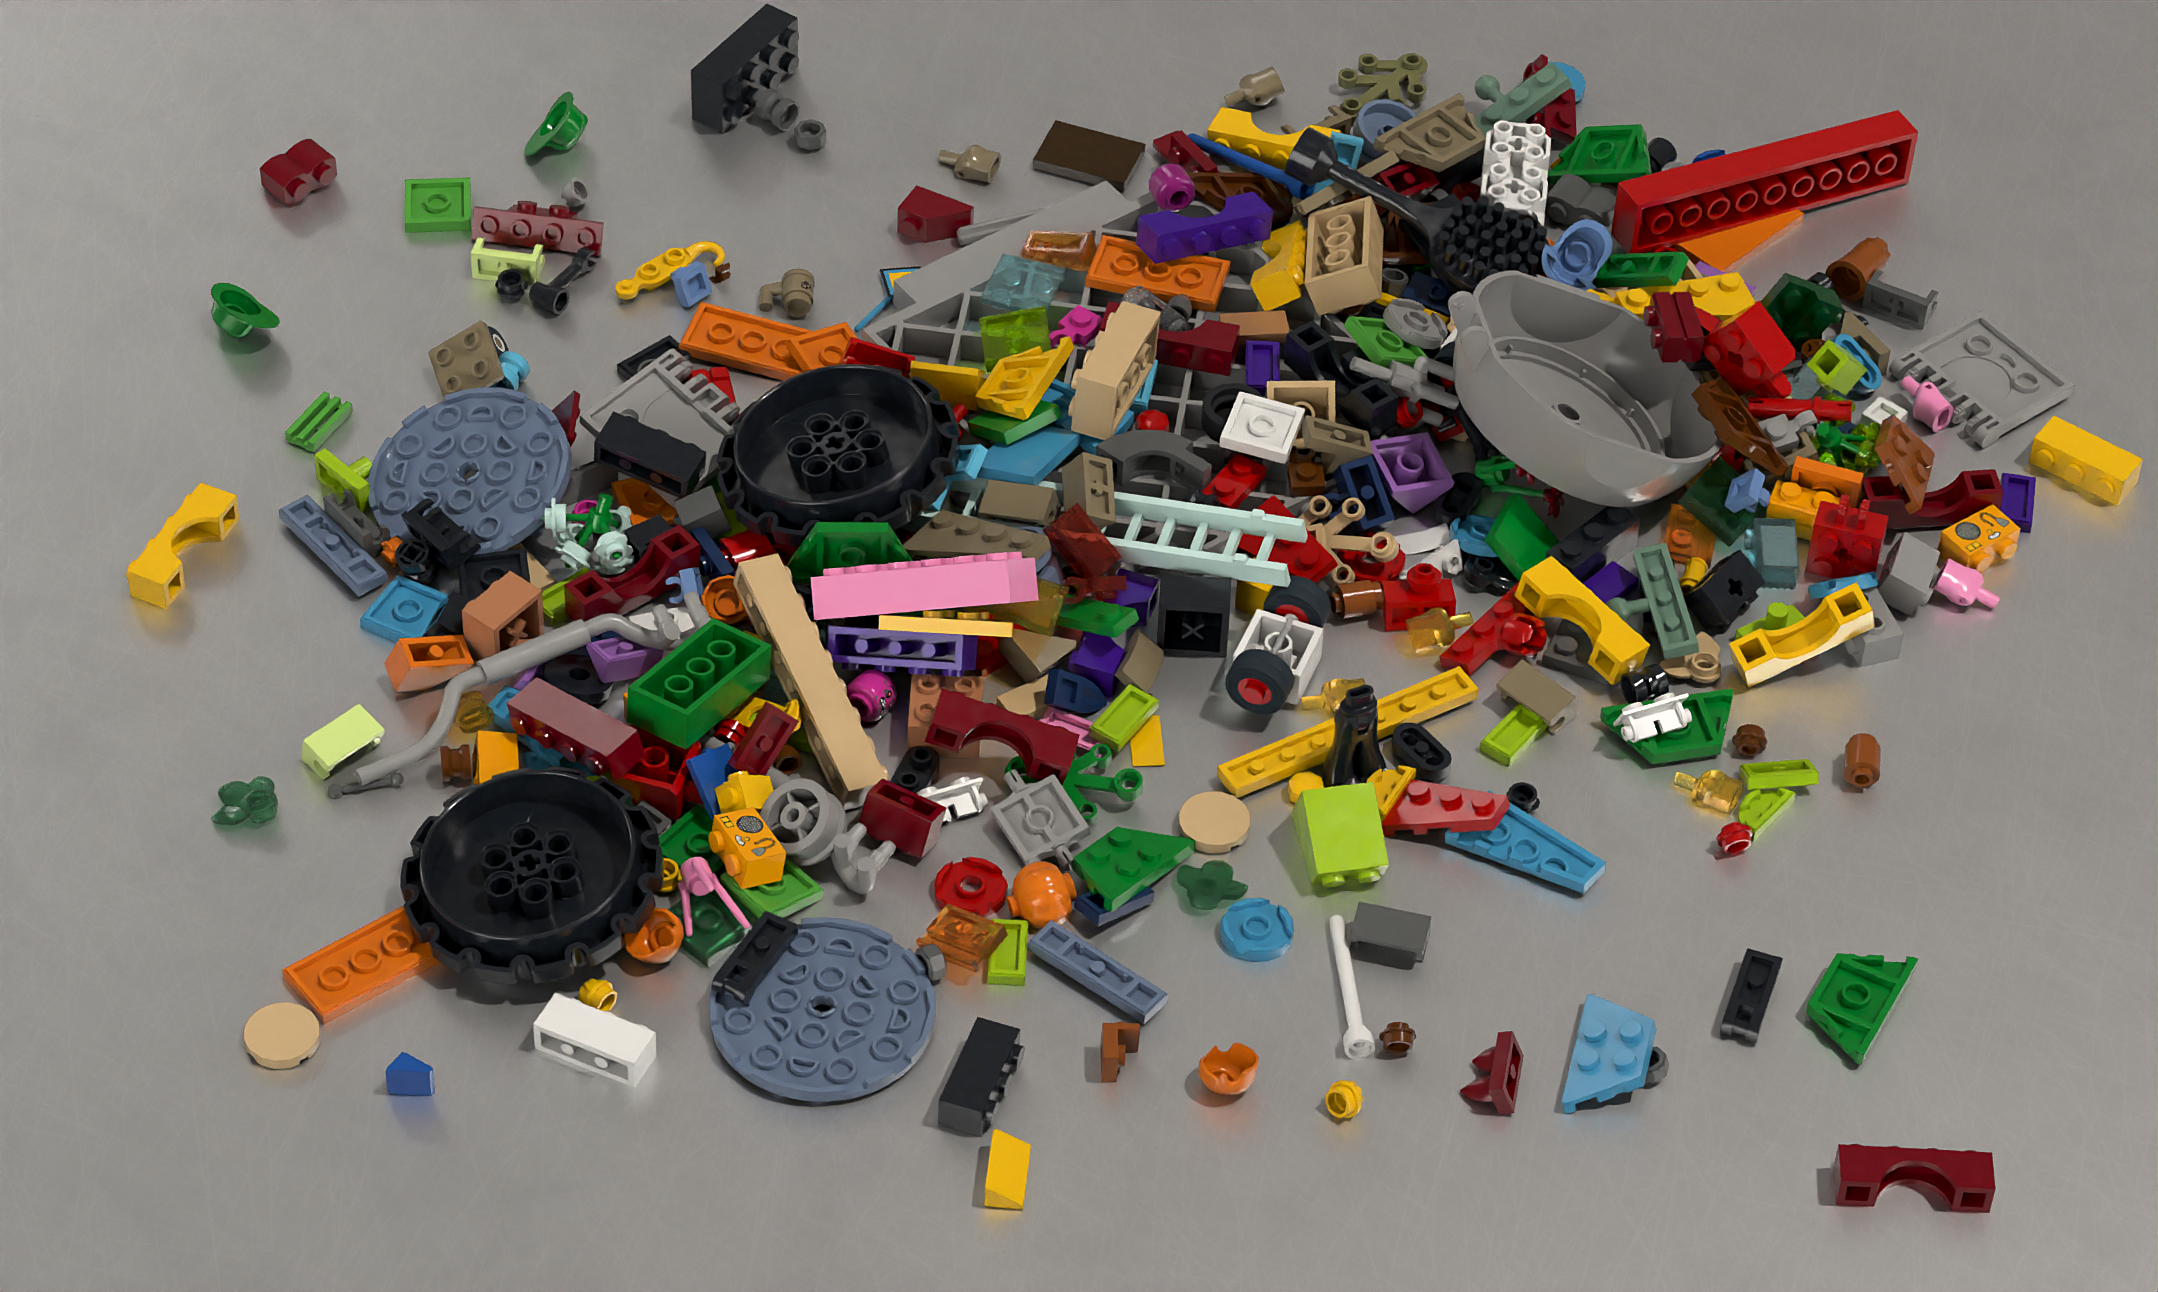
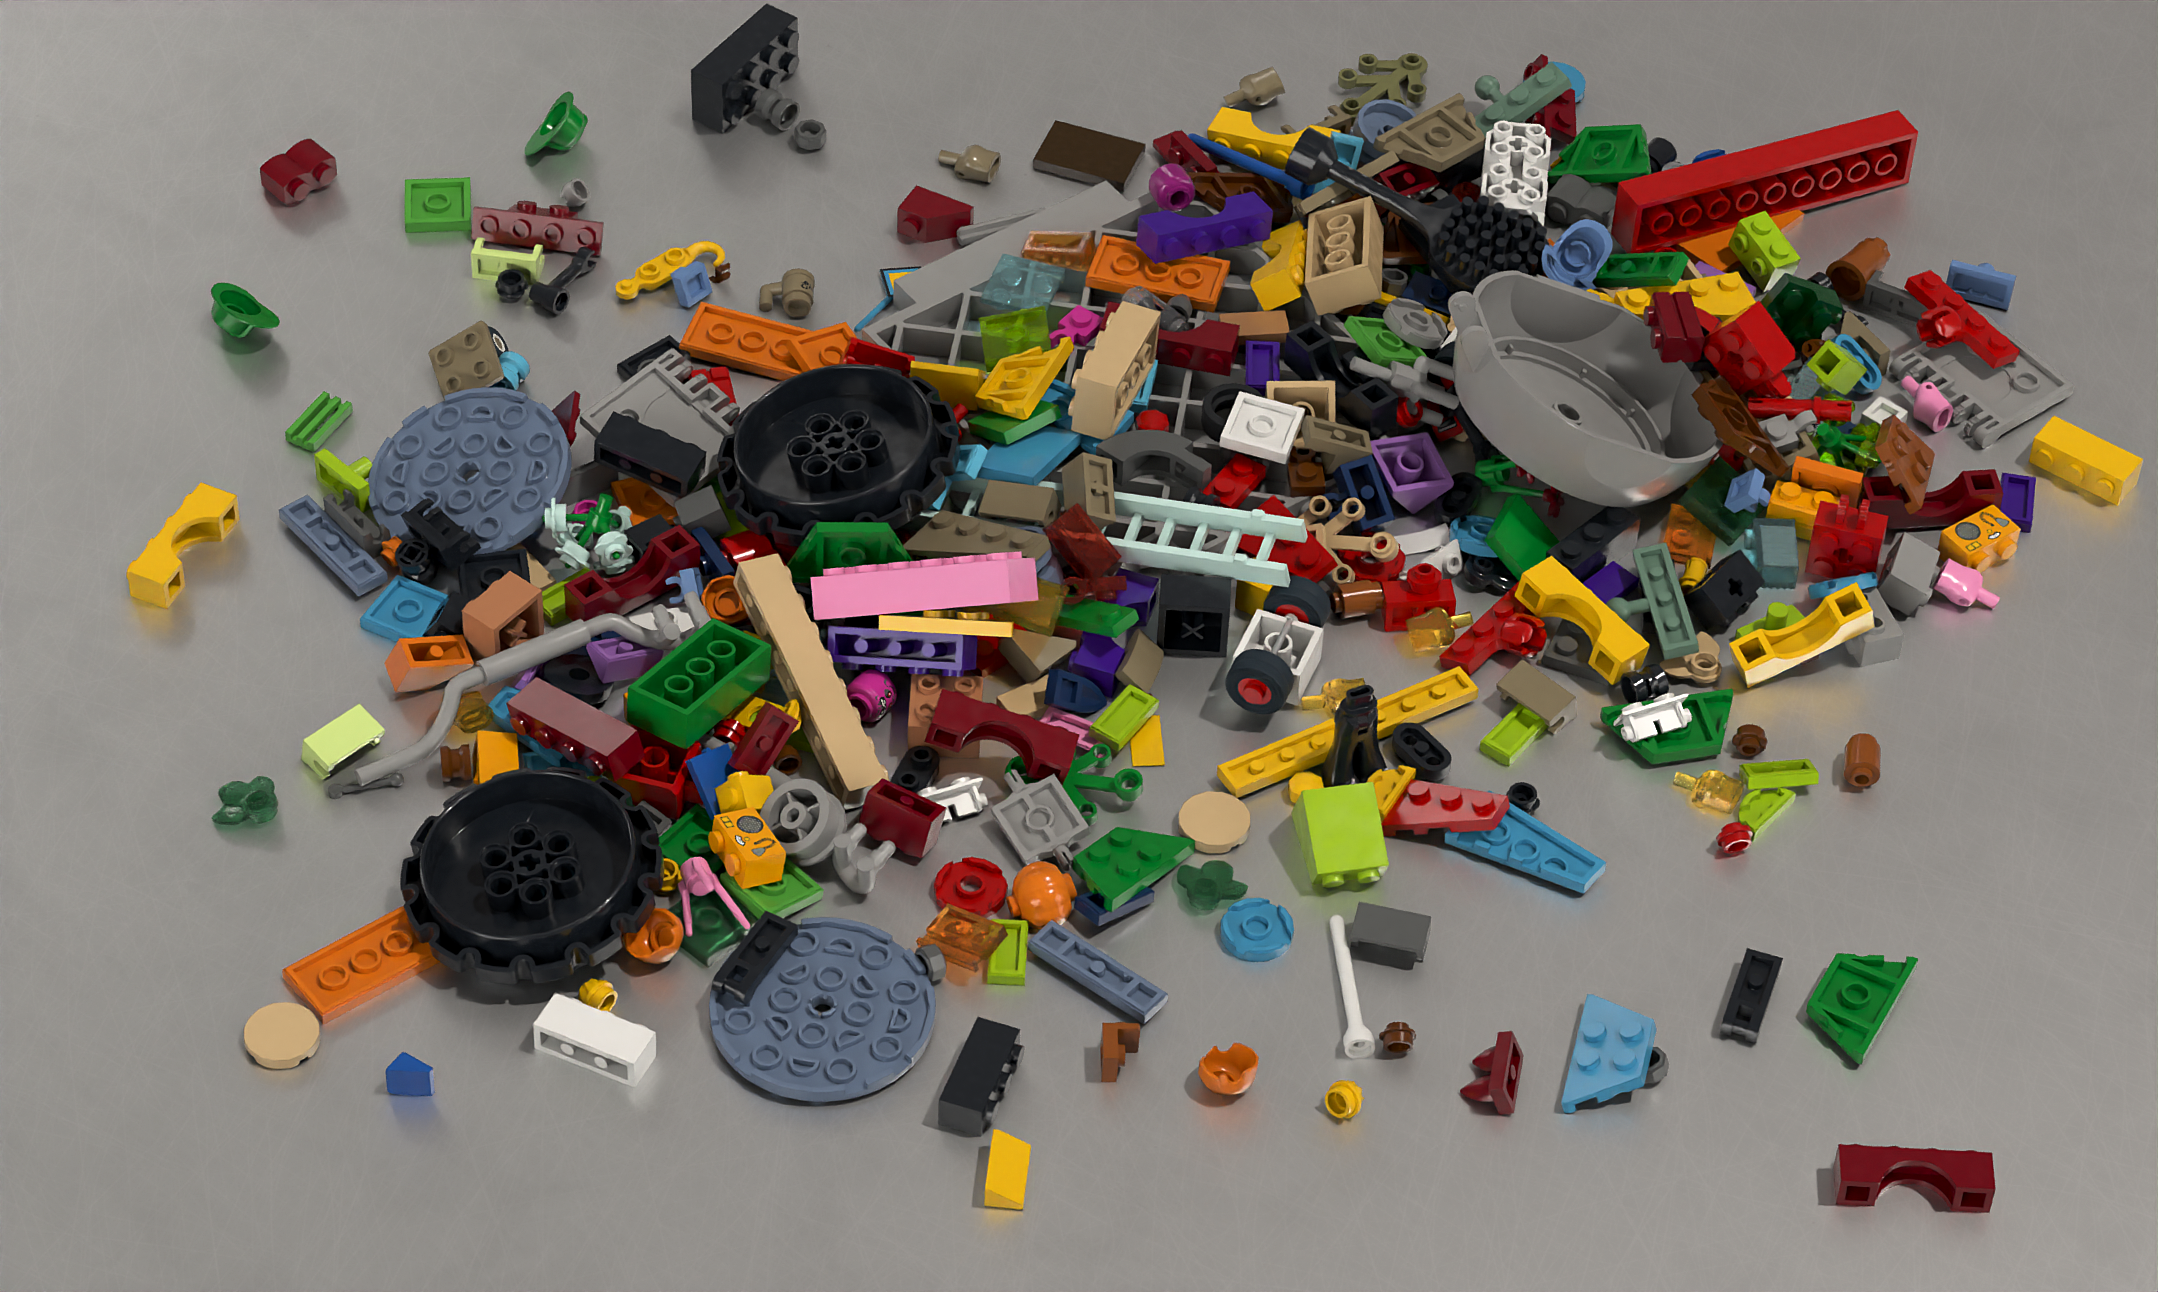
(1763, 250): none -> lime brick
(1953, 320): none -> red plate
(1981, 283): none -> medium blue tile

